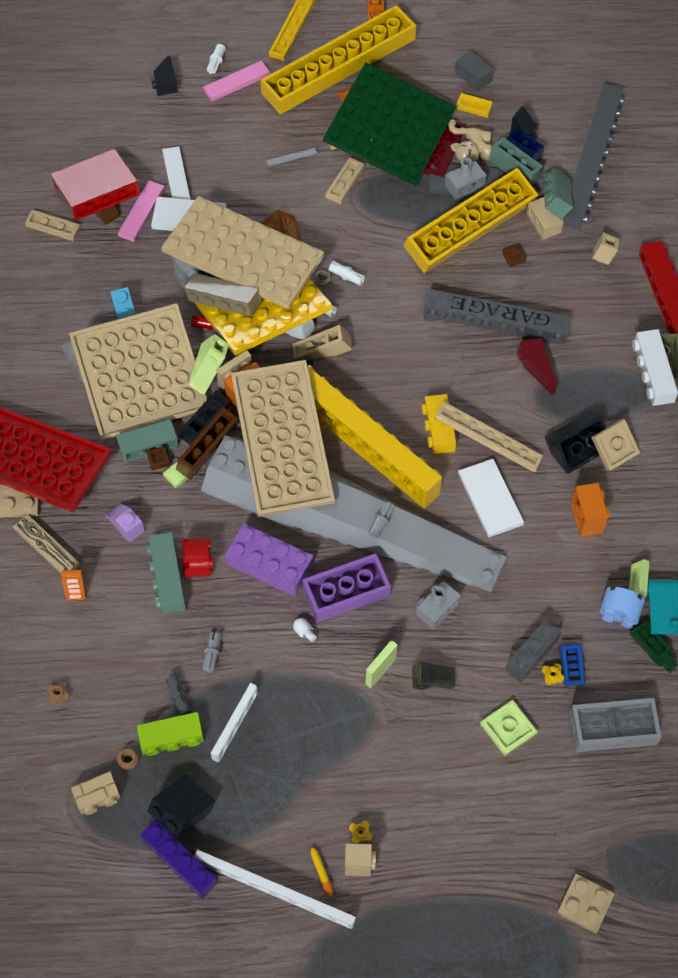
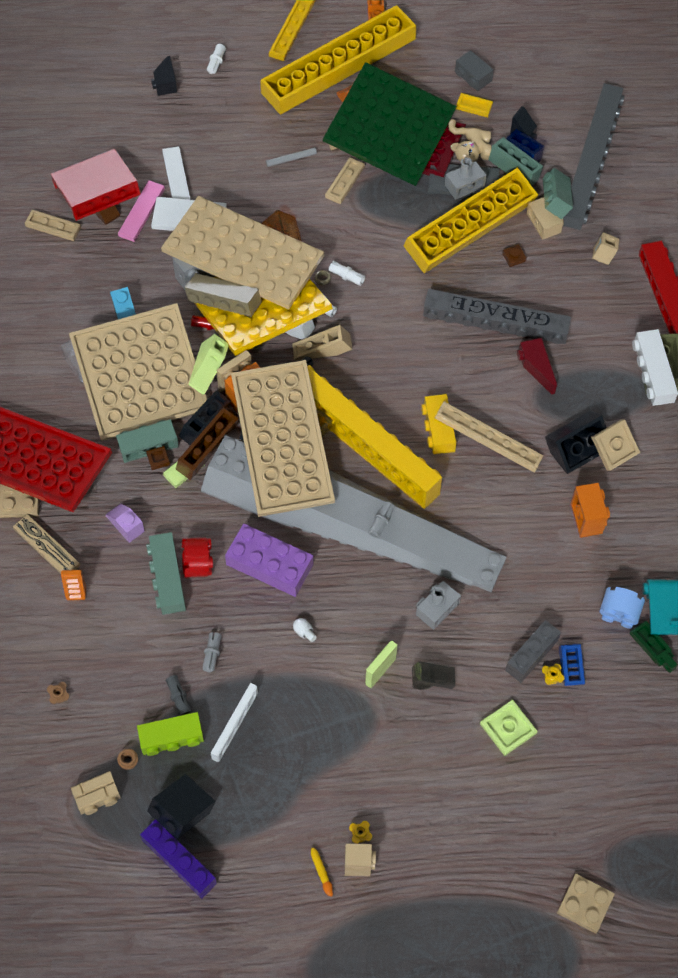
(236, 81): bright pink tile -> none
(276, 890): white tile -> none
(346, 588): medium lavender brick -> none
(490, 498): white tile -> none
(615, 725): brick -> none
(639, 578): yellowish green tile -> none

